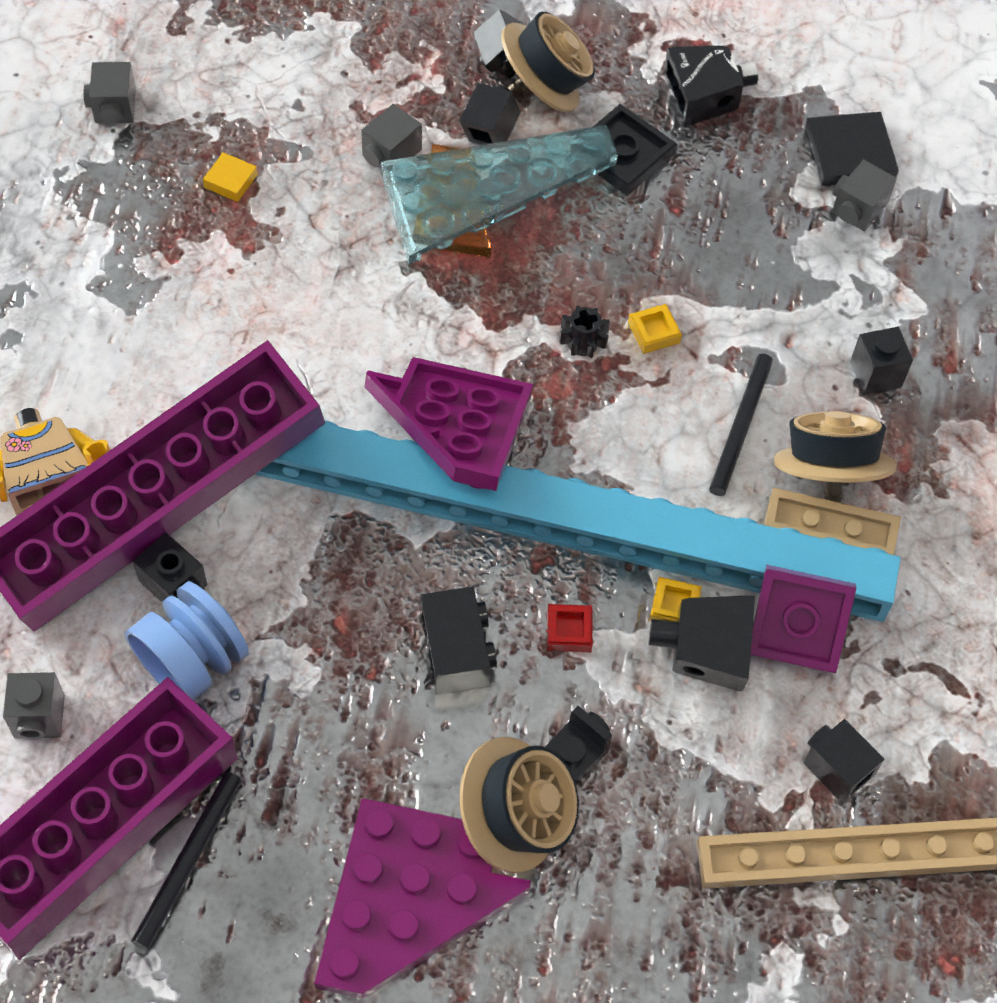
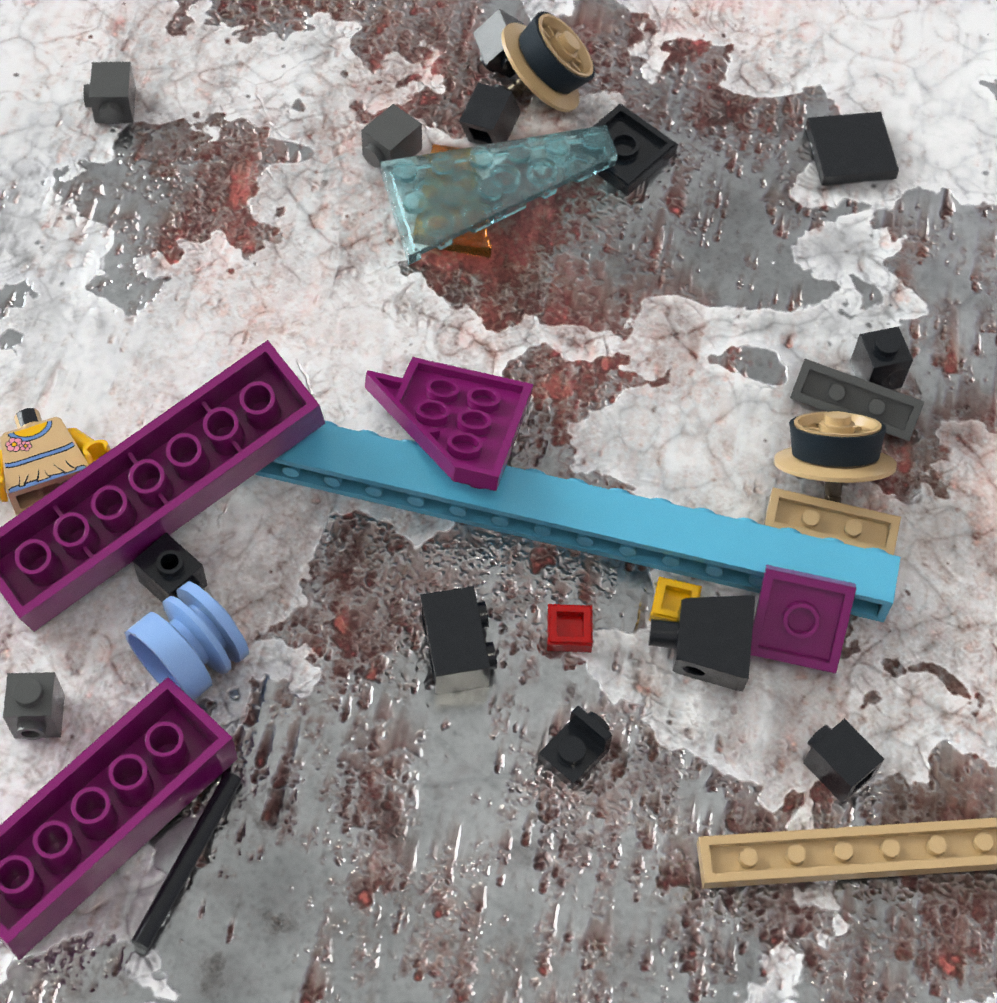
(230, 177): yellow tile -> none
(405, 896): magenta wing -> none
(517, 803): tan piece -> none
(584, 331): black gear -> none
(654, 328): yellow tile -> none
(706, 81): black torso -> none
(741, 425): black bar -> none
(846, 393): none -> dark grey plate
(863, 195): dark grey brick -> none

